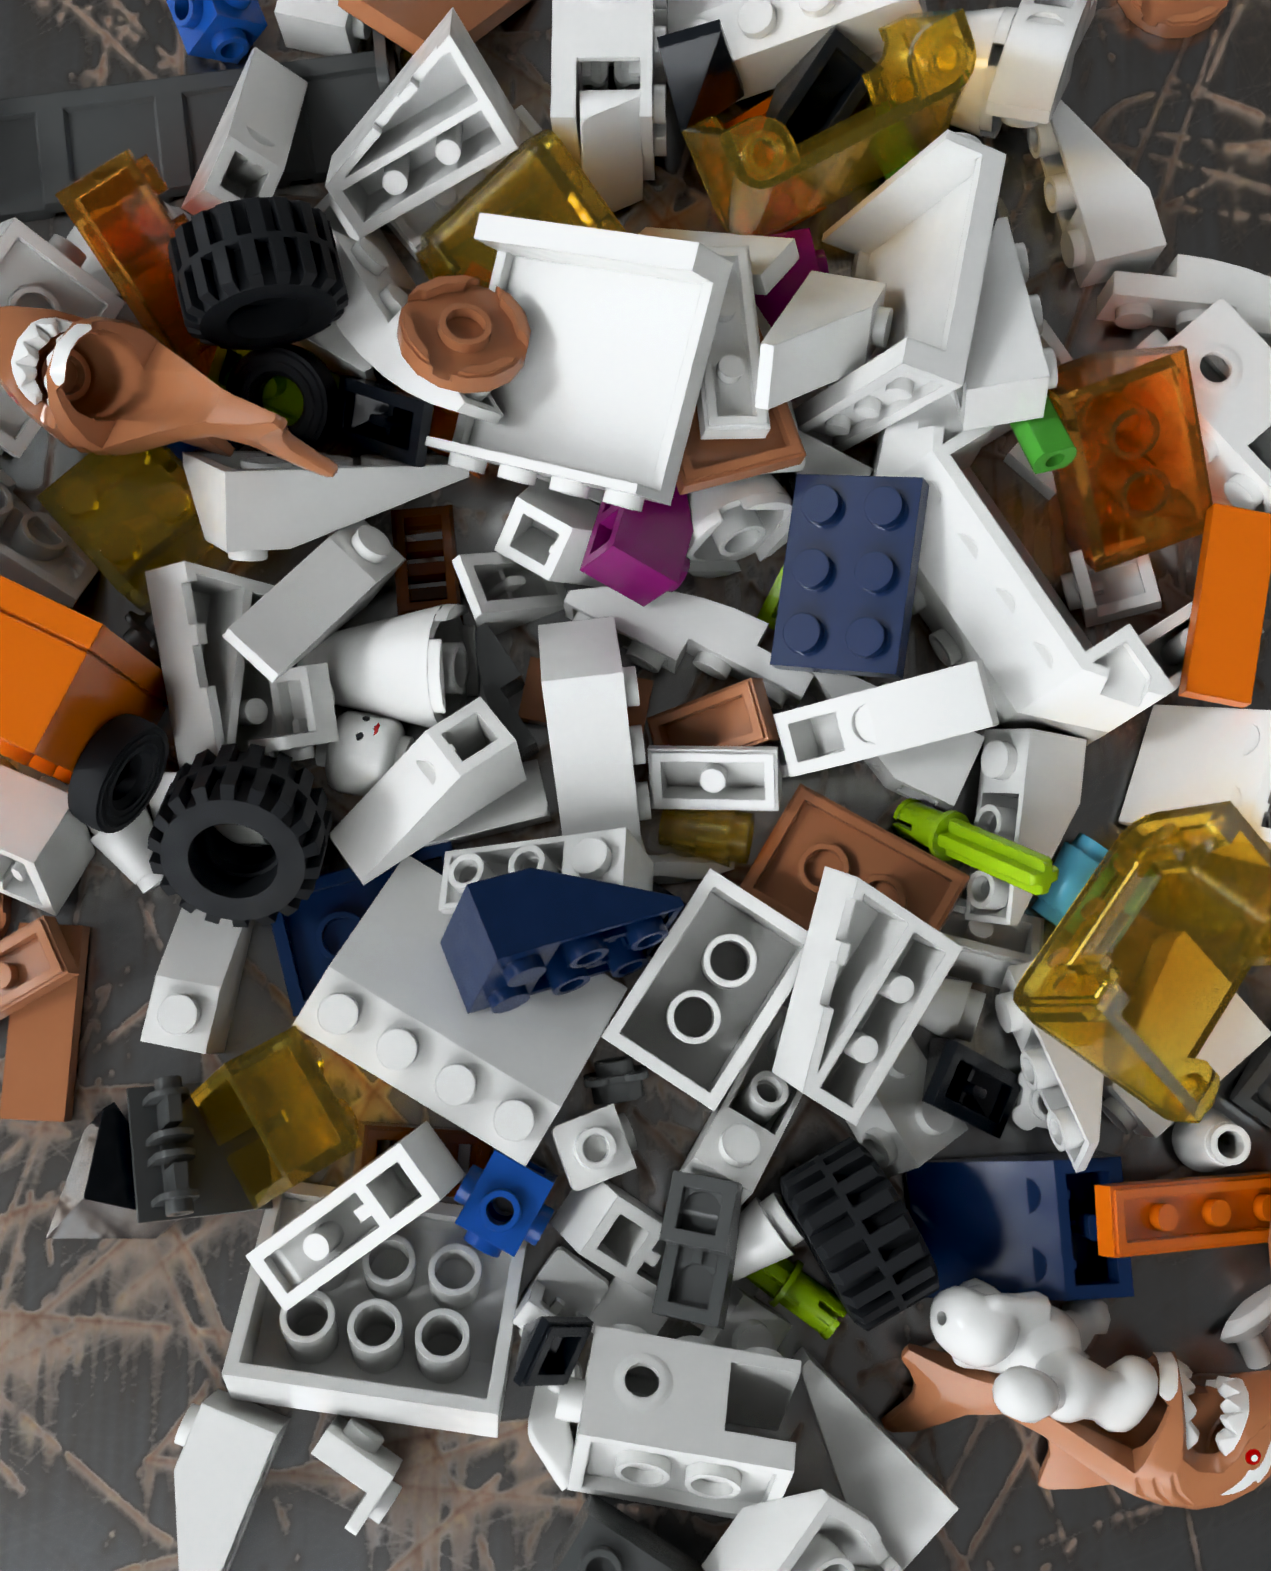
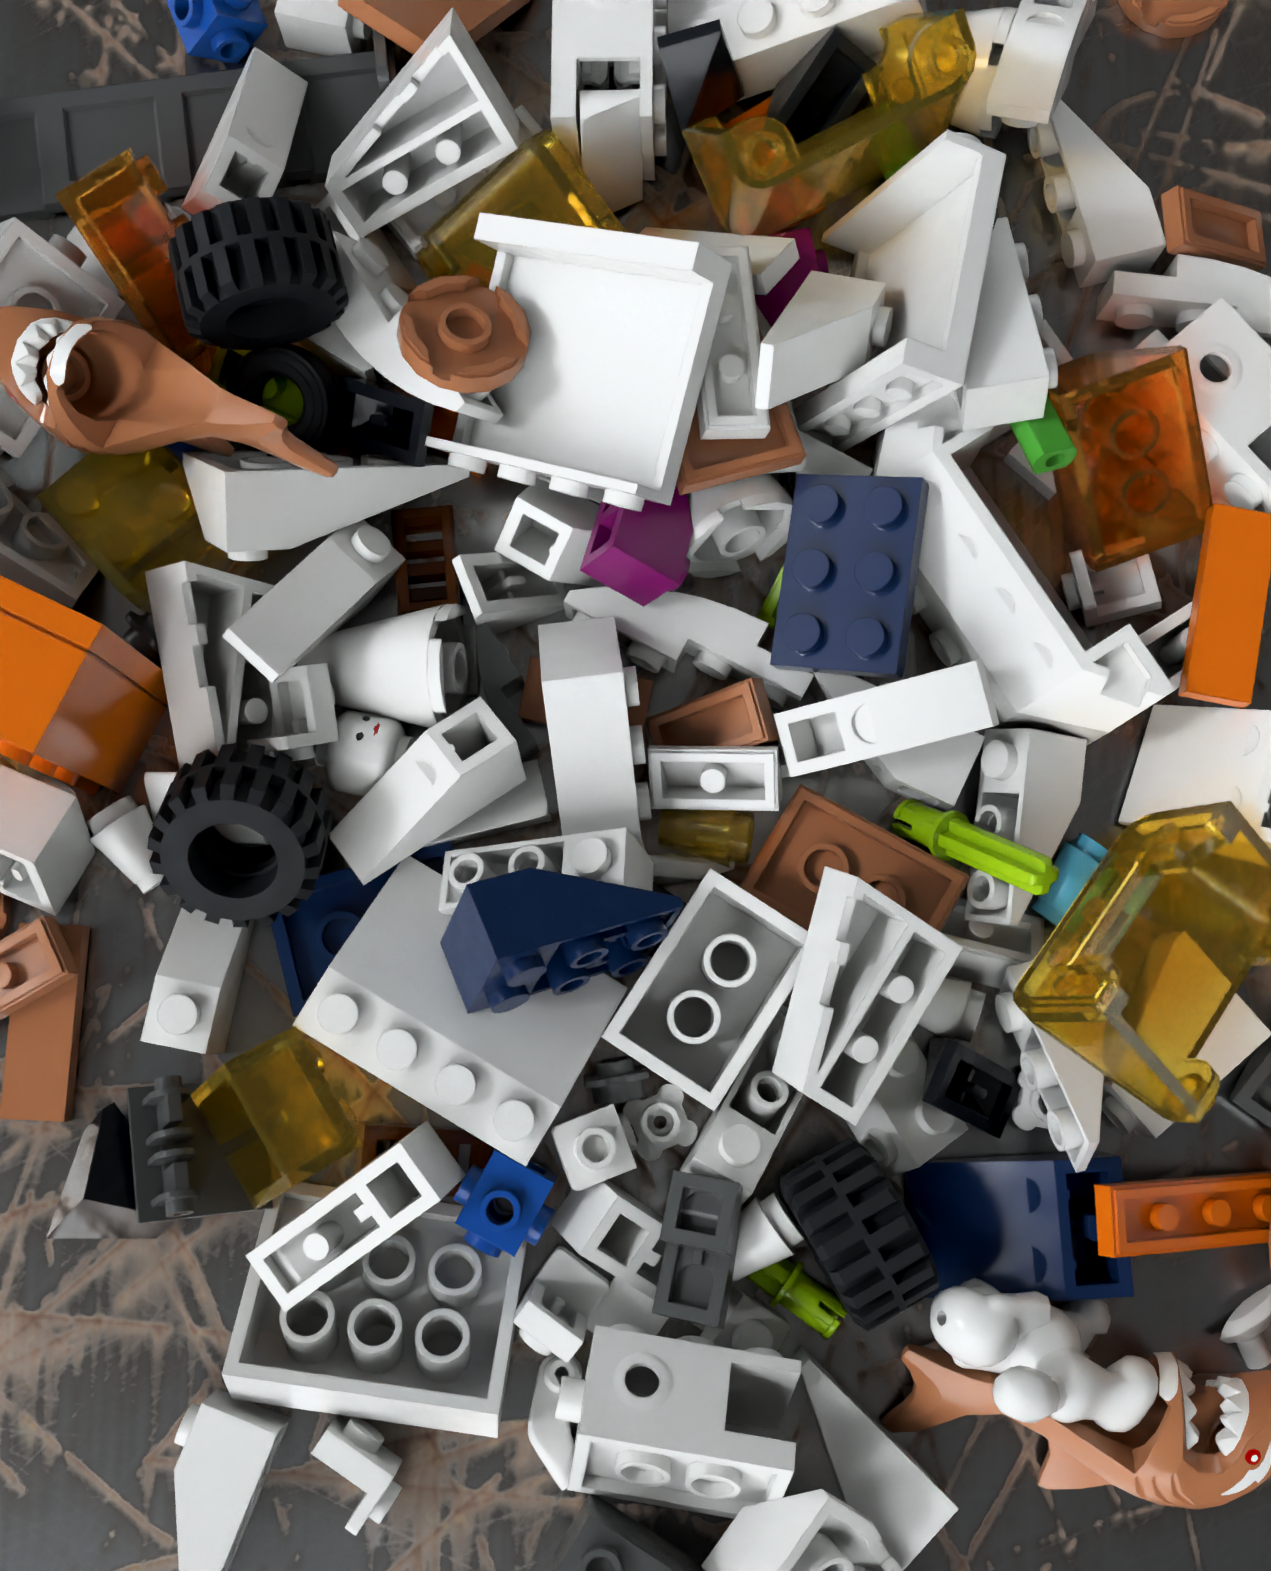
(118, 773): black tyre -> none
(550, 1350): black slope -> none
(677, 1128): none -> white plate
(1198, 1146): white cone -> none
(1212, 228): none -> nougat tile

